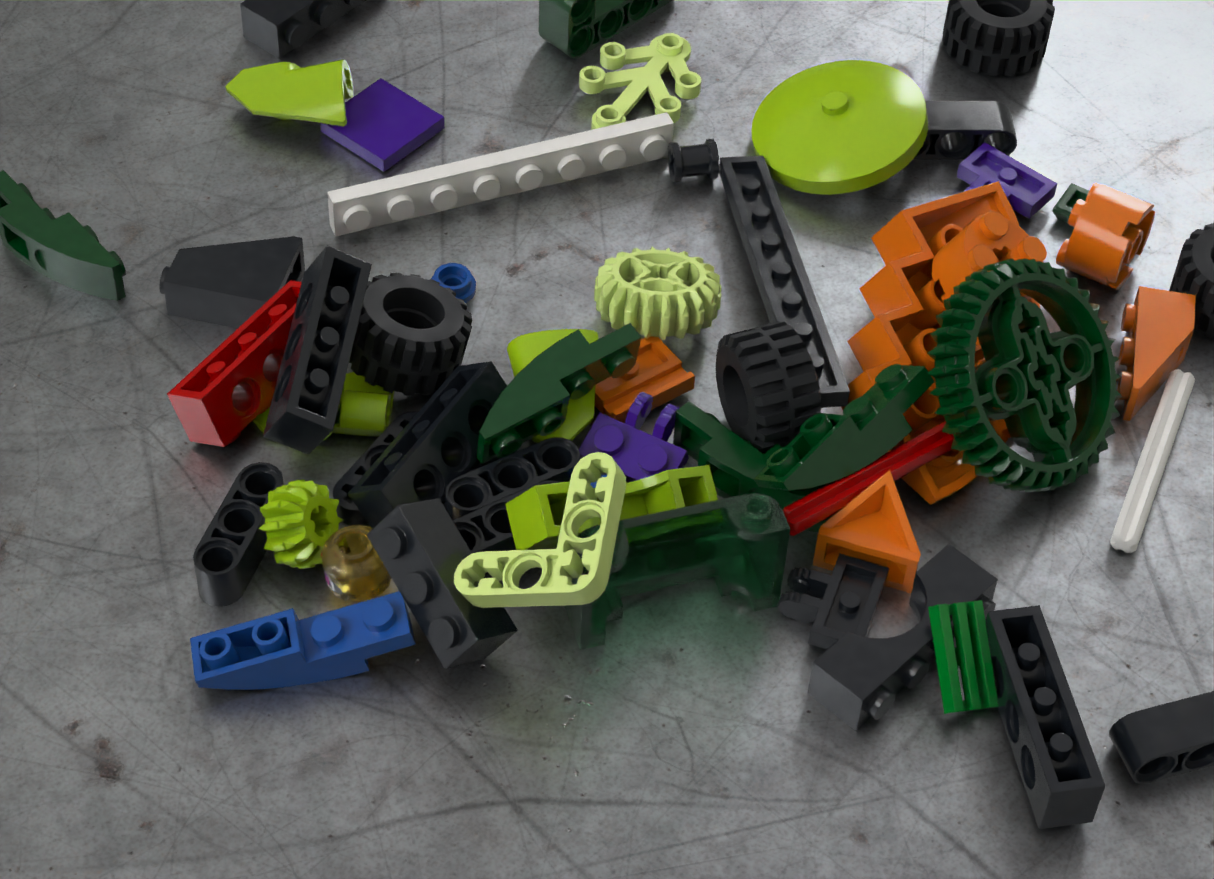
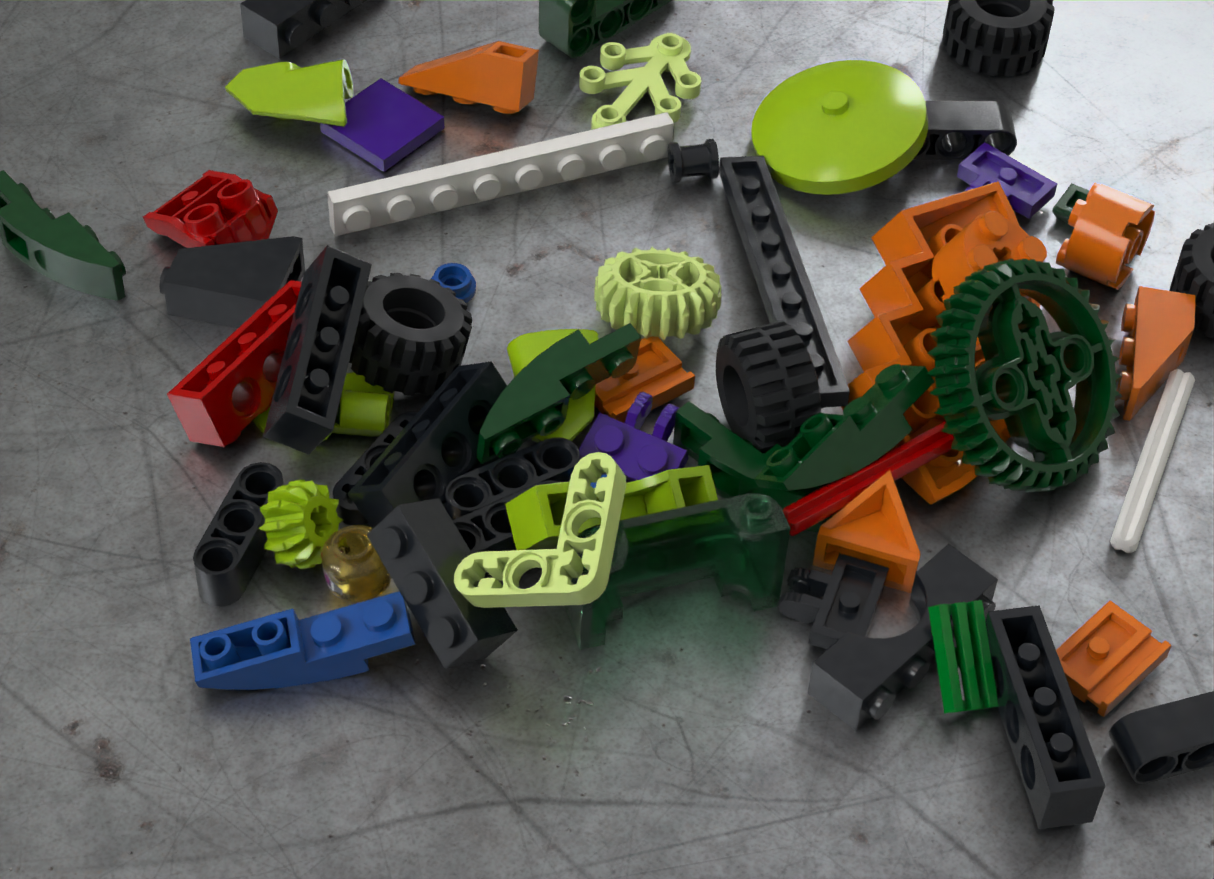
(215, 212): none -> red slope
(488, 74): none -> orange slope
(1109, 657): none -> orange plate

